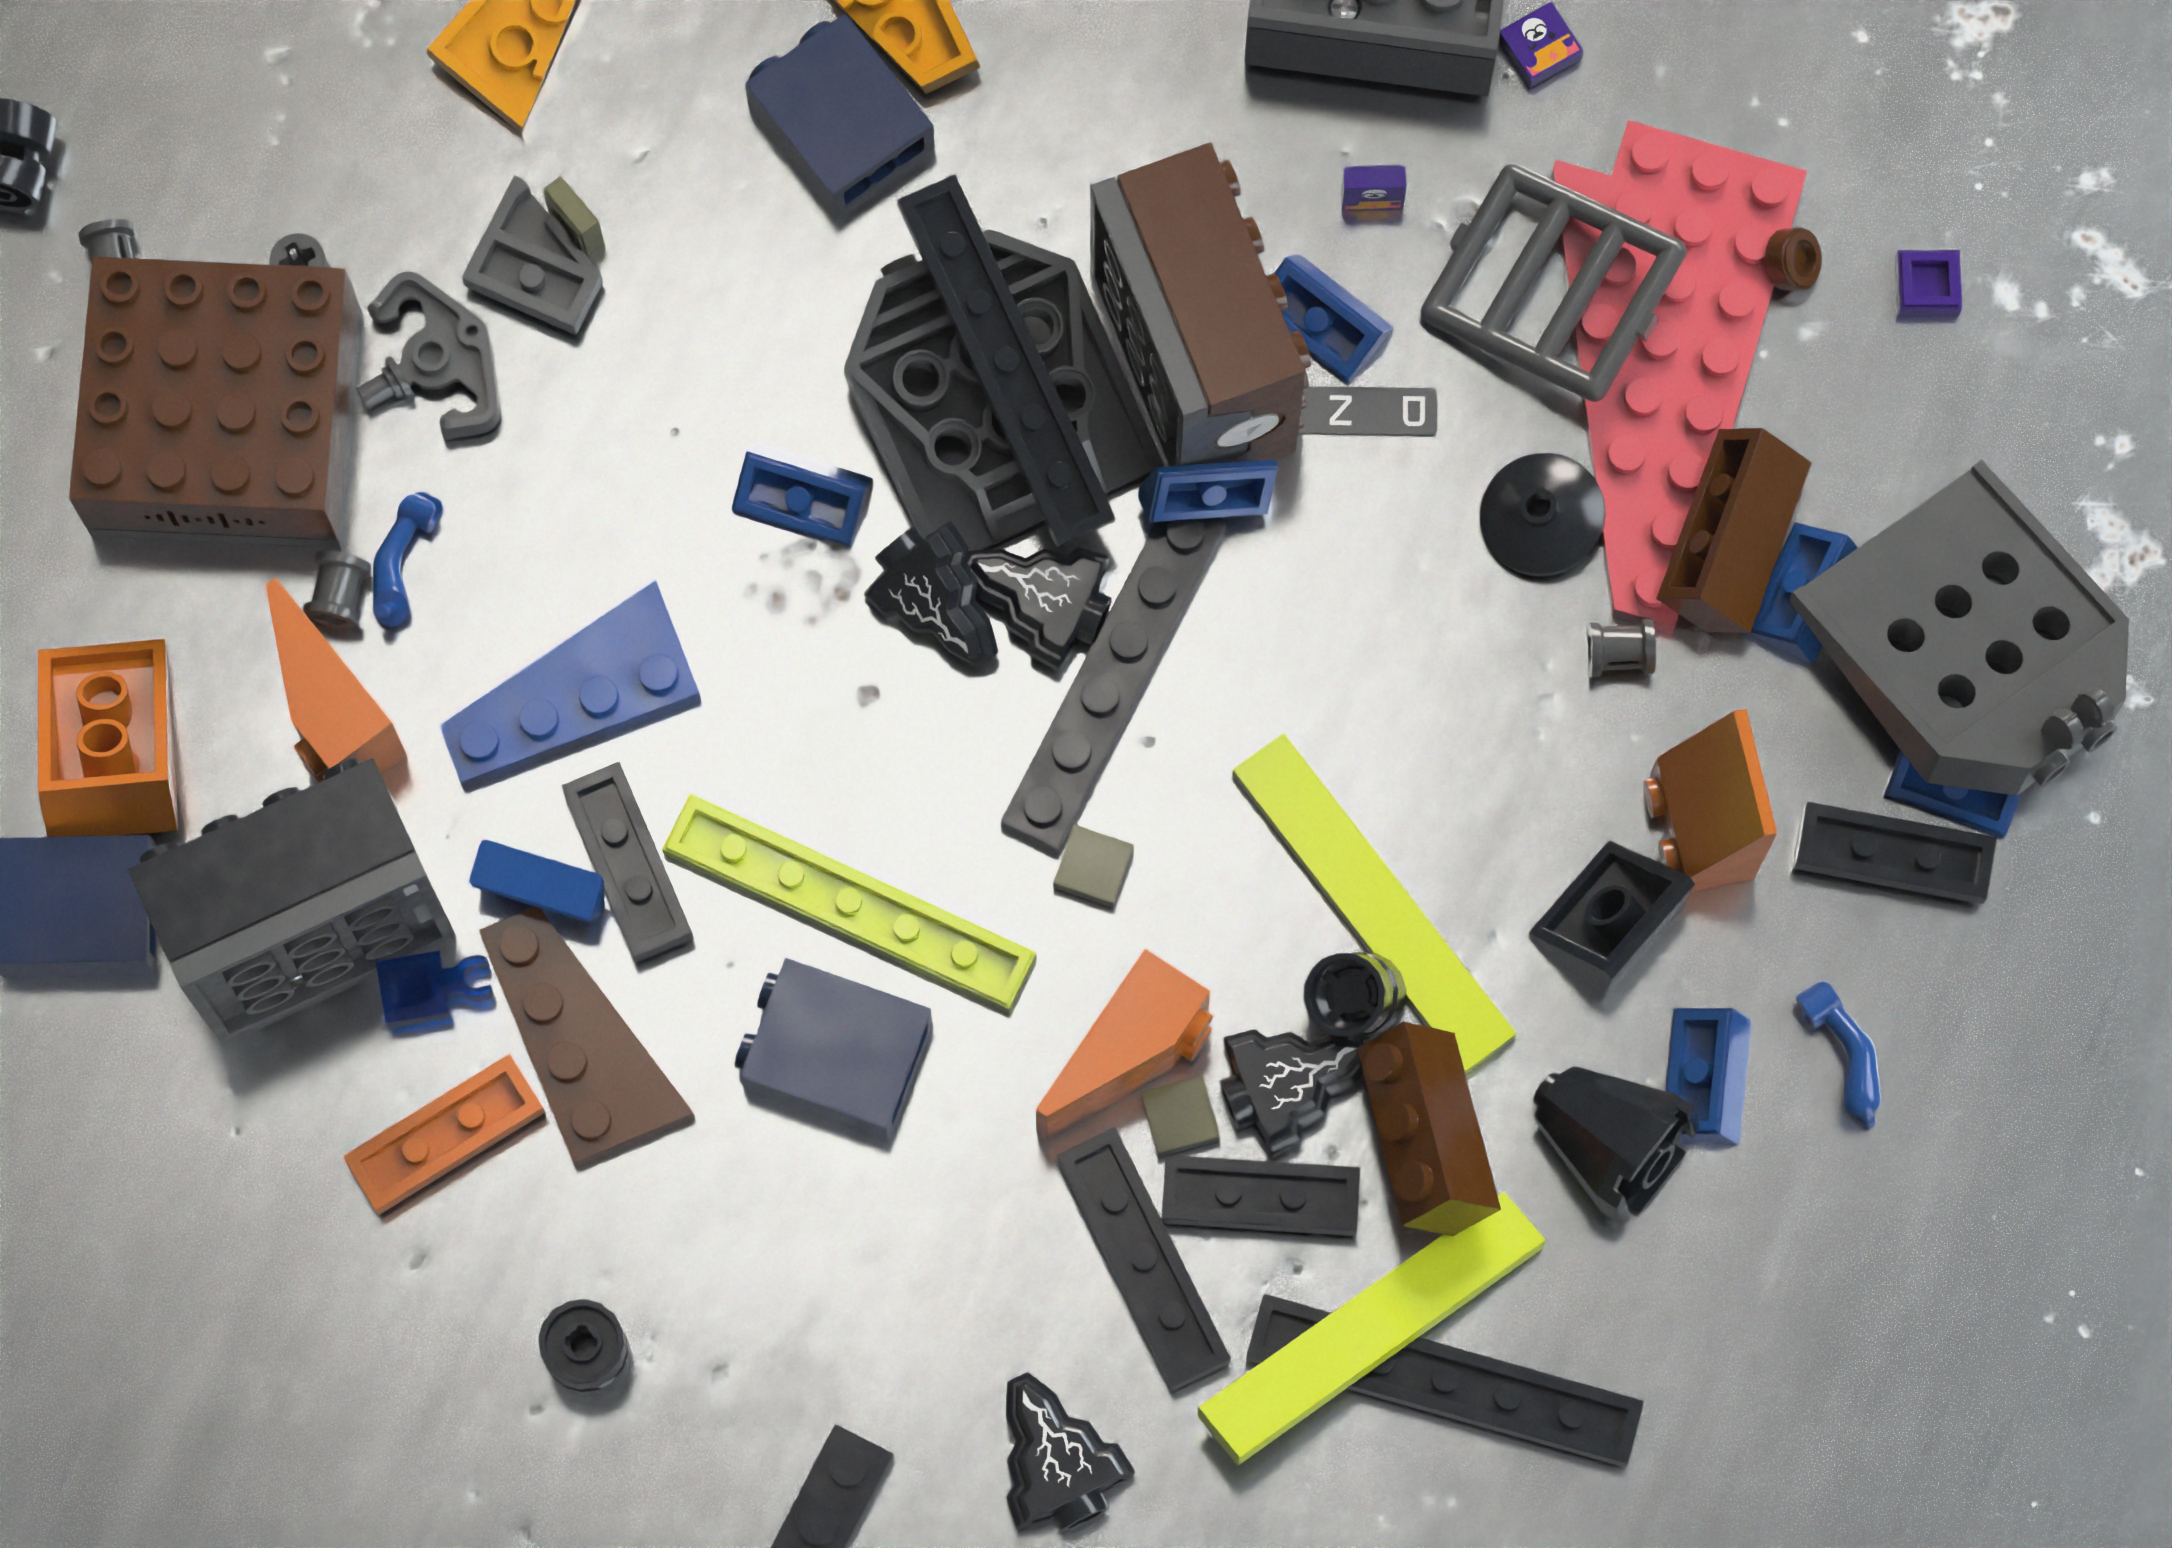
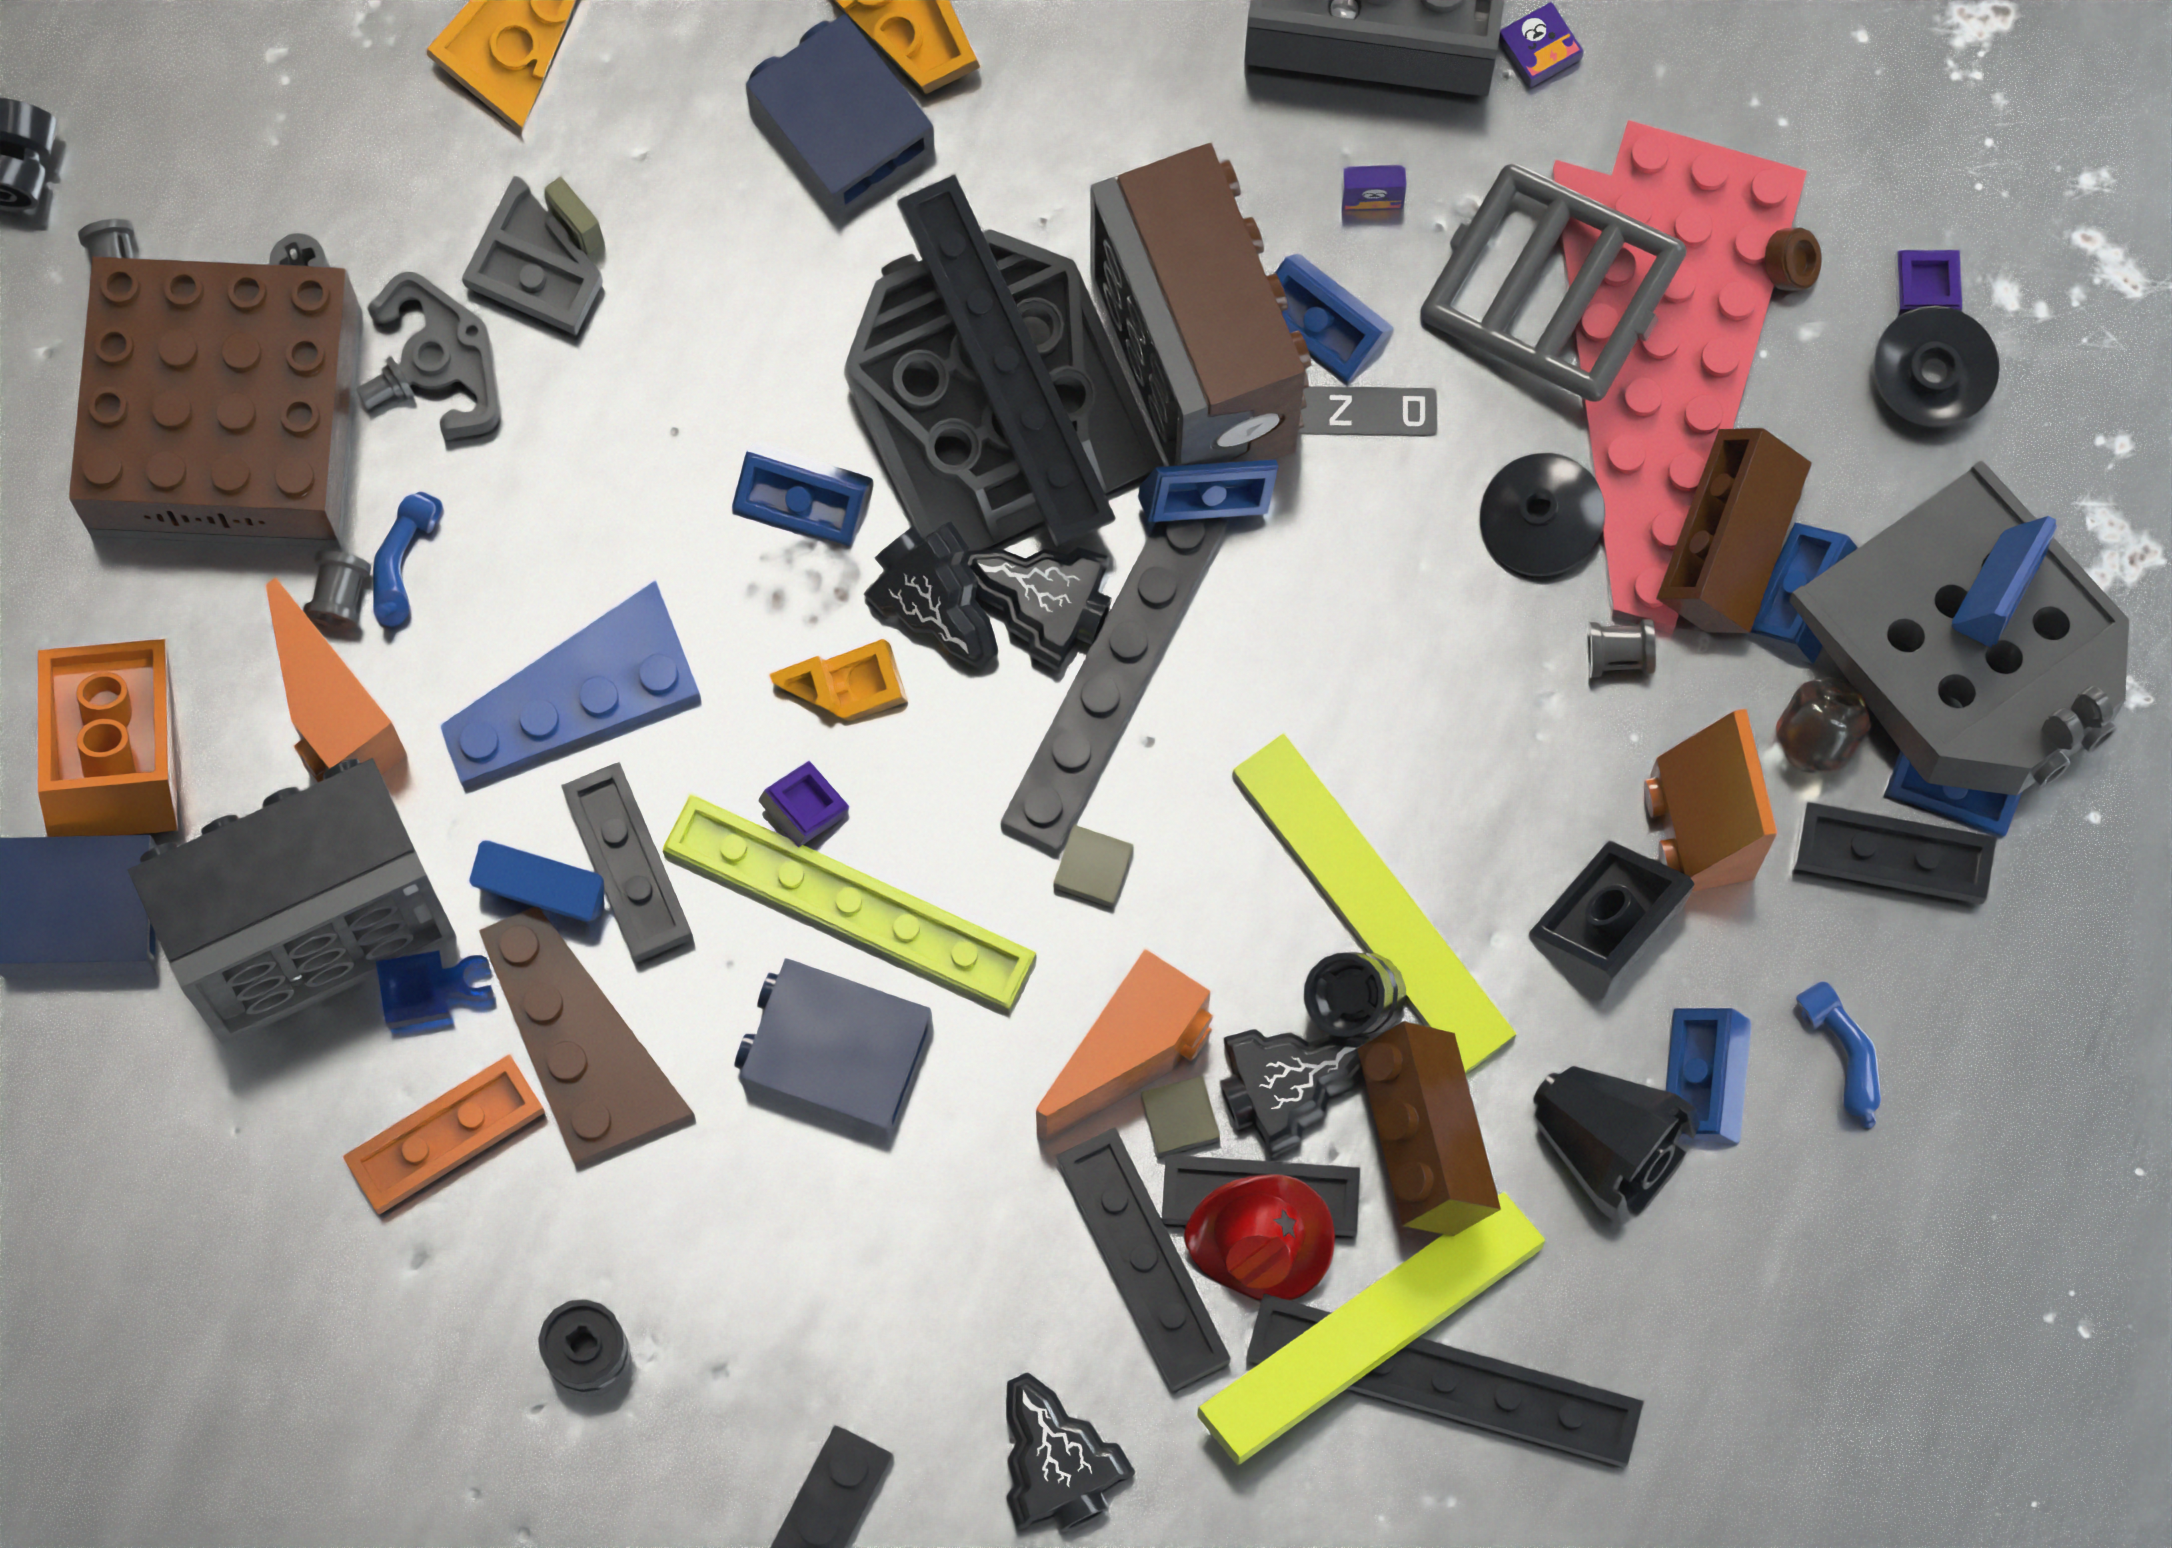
(803, 803): none -> dark purple tile
(849, 683): none -> light orange slope
(1263, 1236): none -> red hat
(1823, 725): none -> clear smoke head
(1939, 339): none -> black dish
(2004, 580): none -> blue slope

